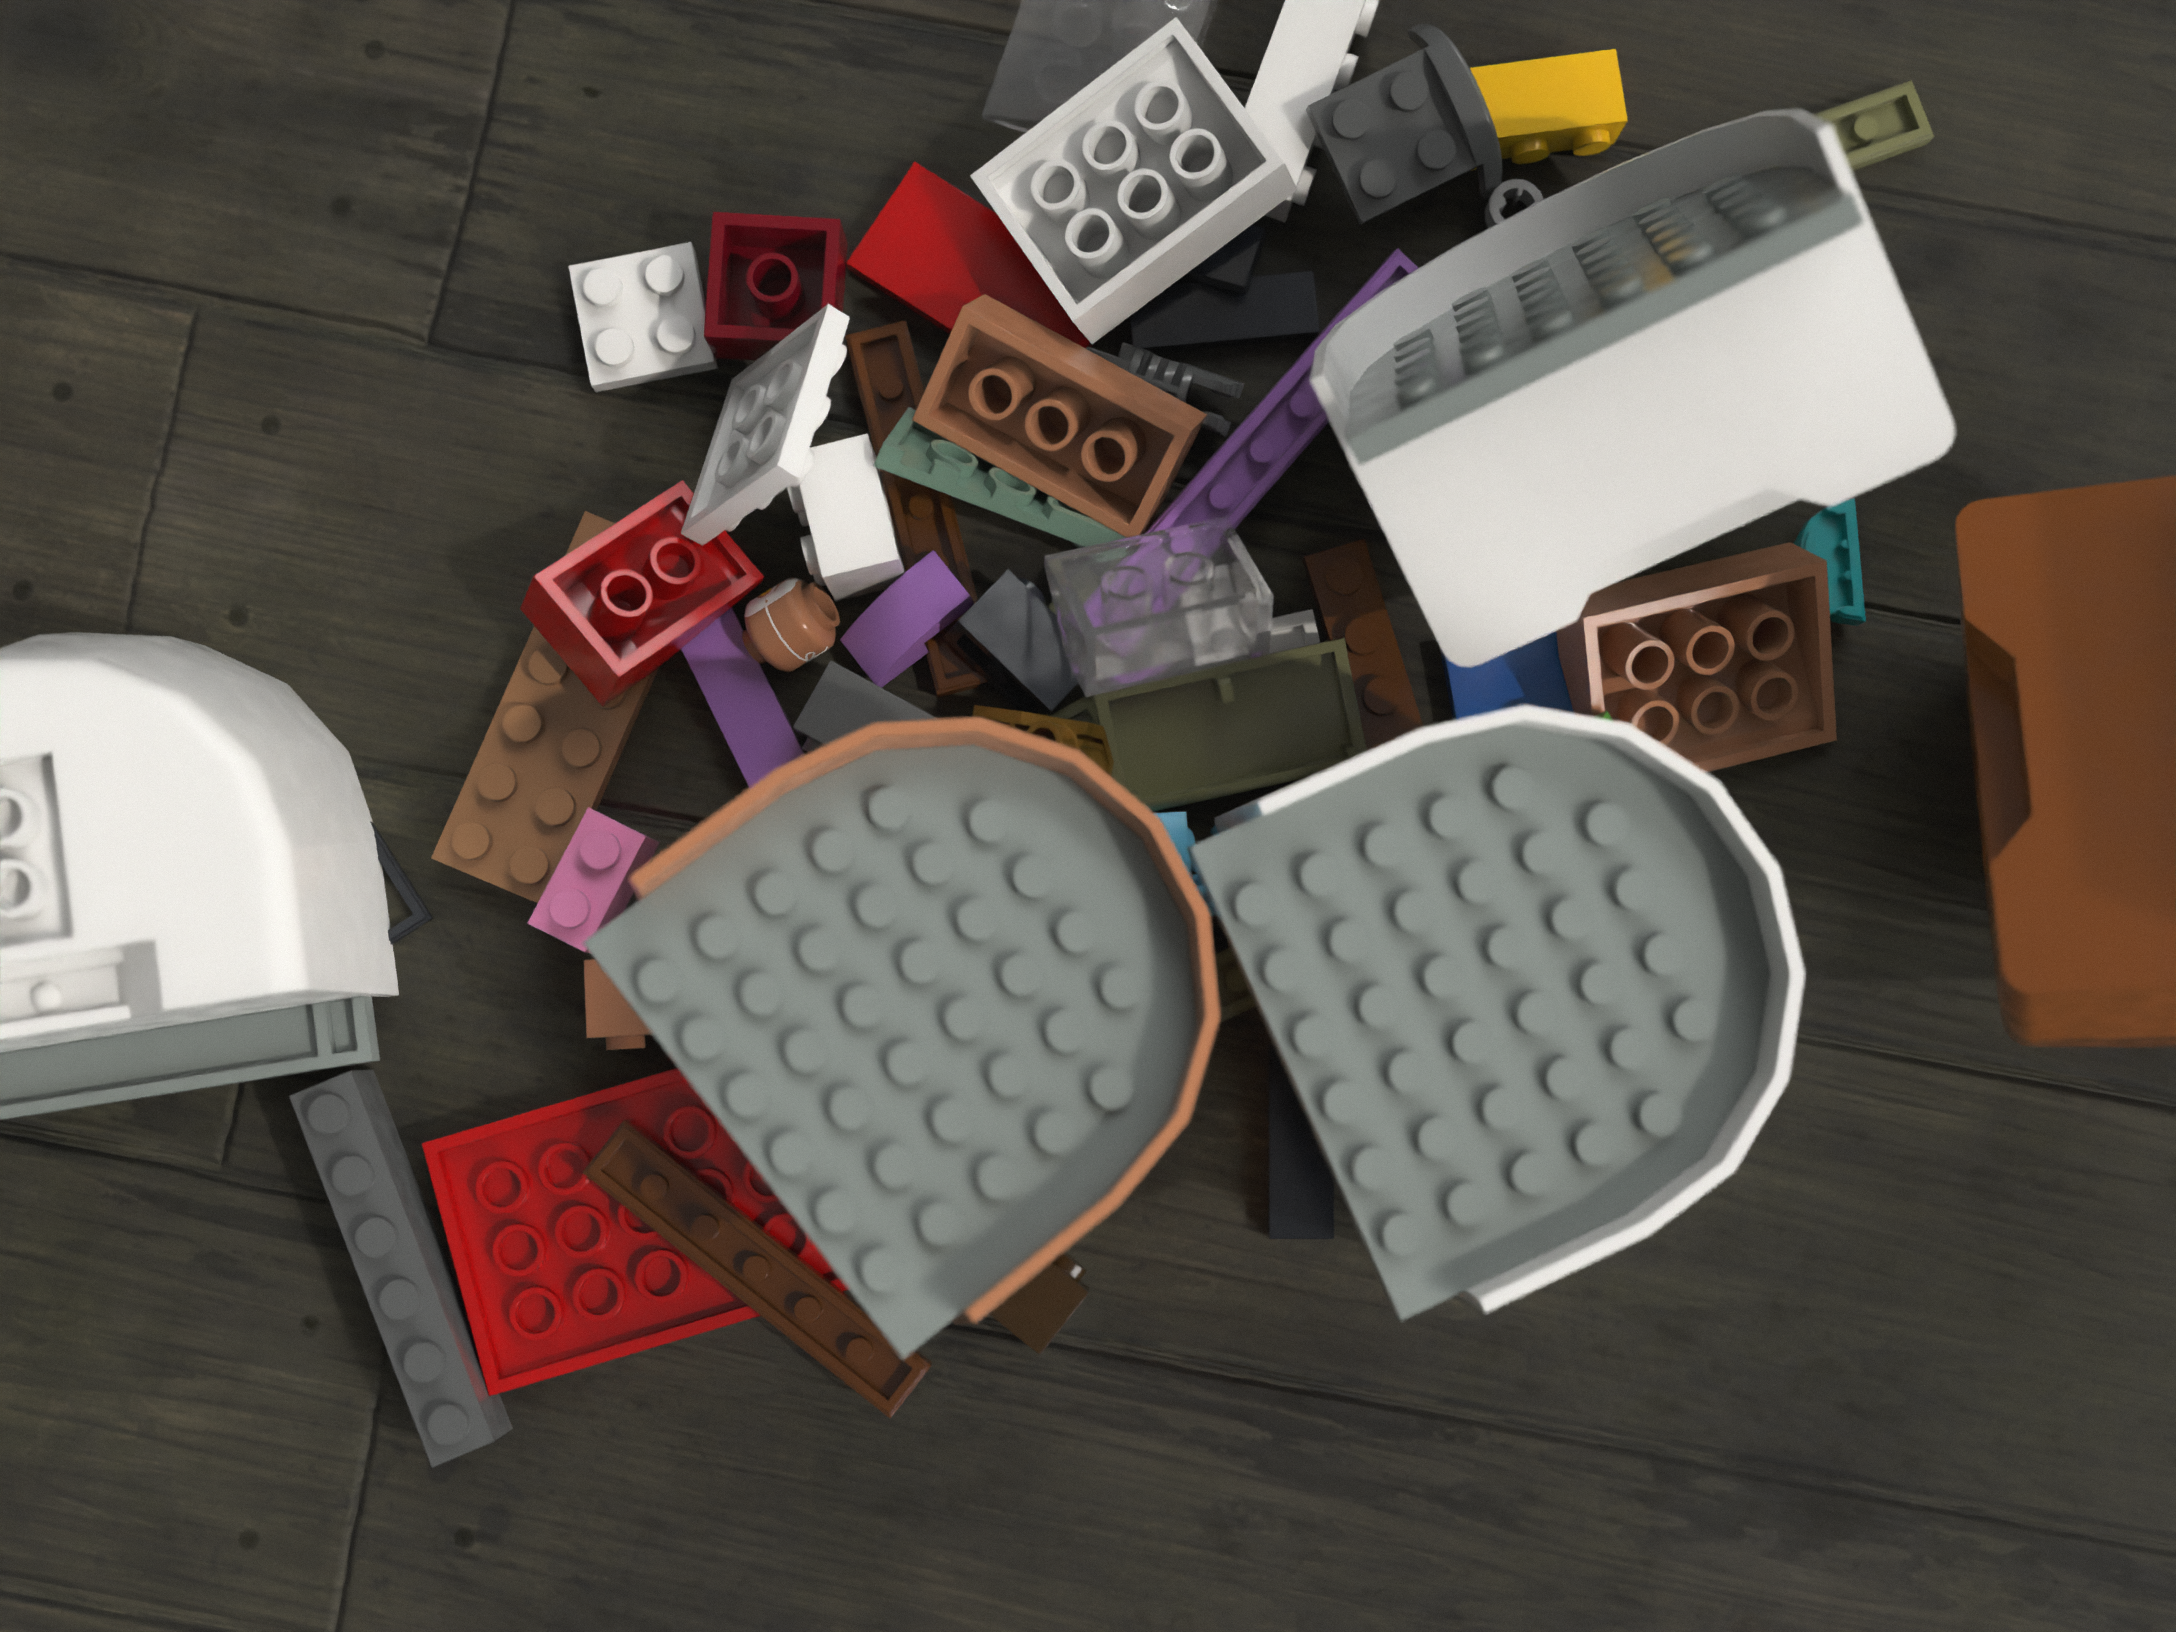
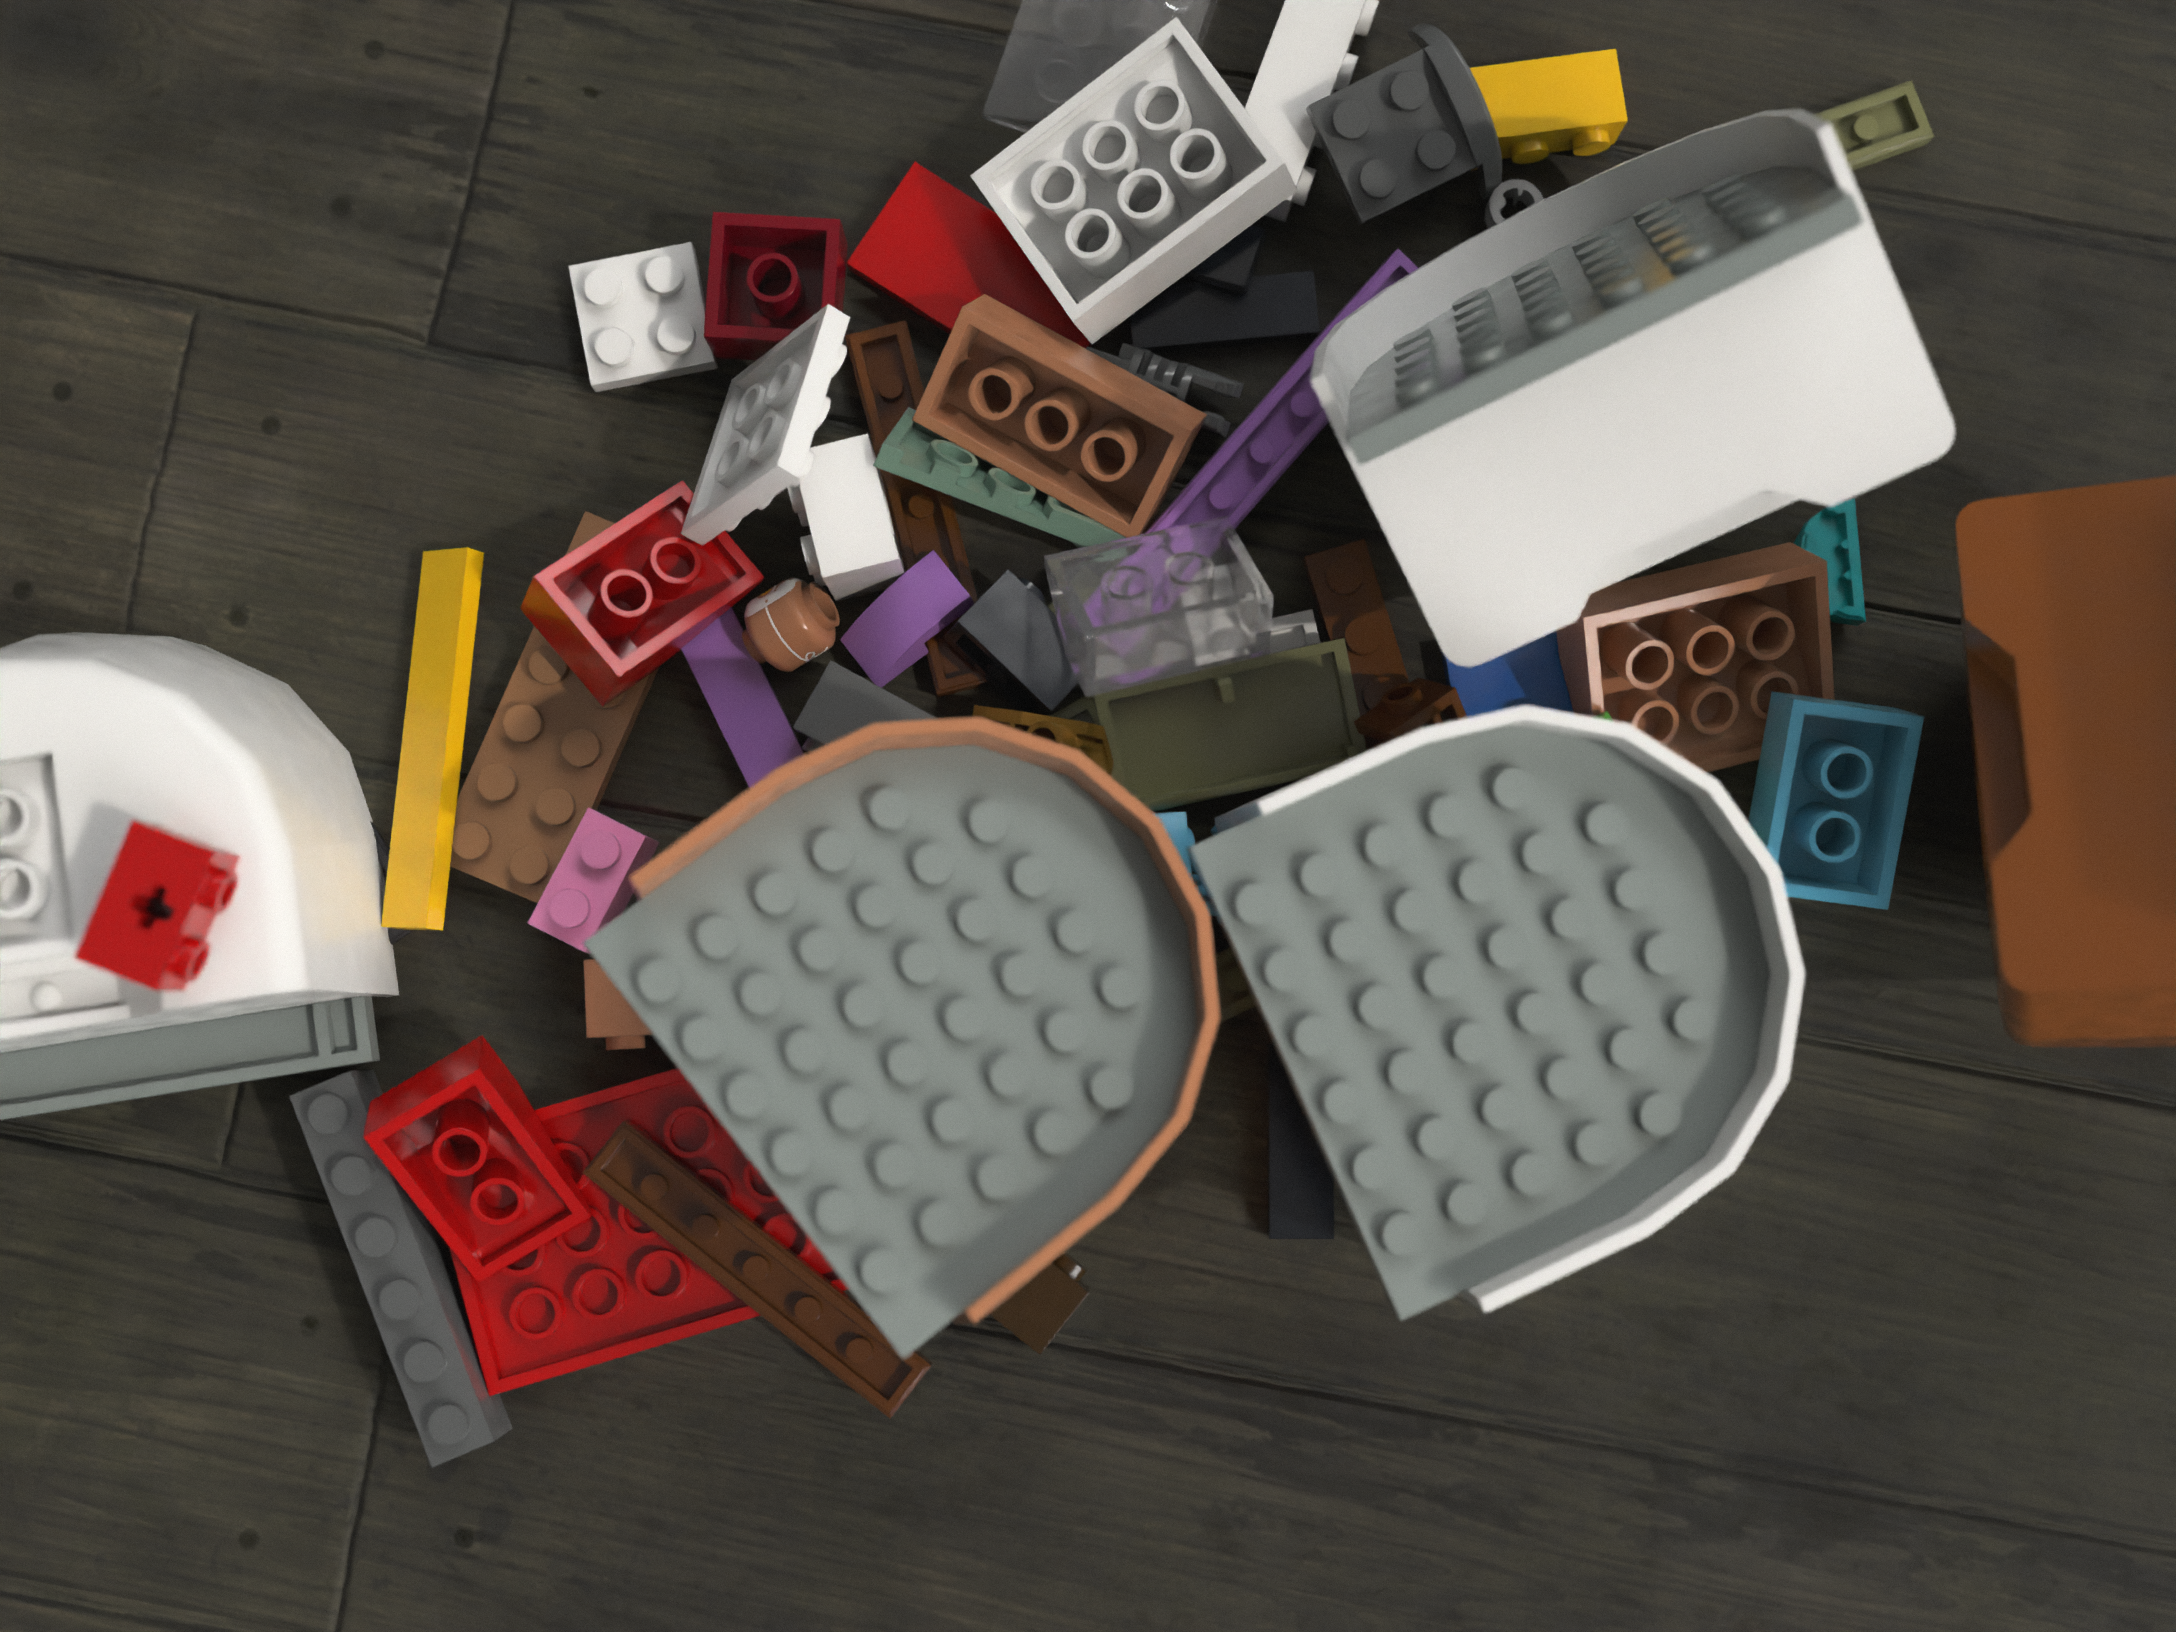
(136, 938): none -> red brick
(432, 740): none -> yellow tile
(475, 1159): none -> red slope
(1408, 708): none -> reddish brown bracket
(1835, 795): none -> medium azure brick

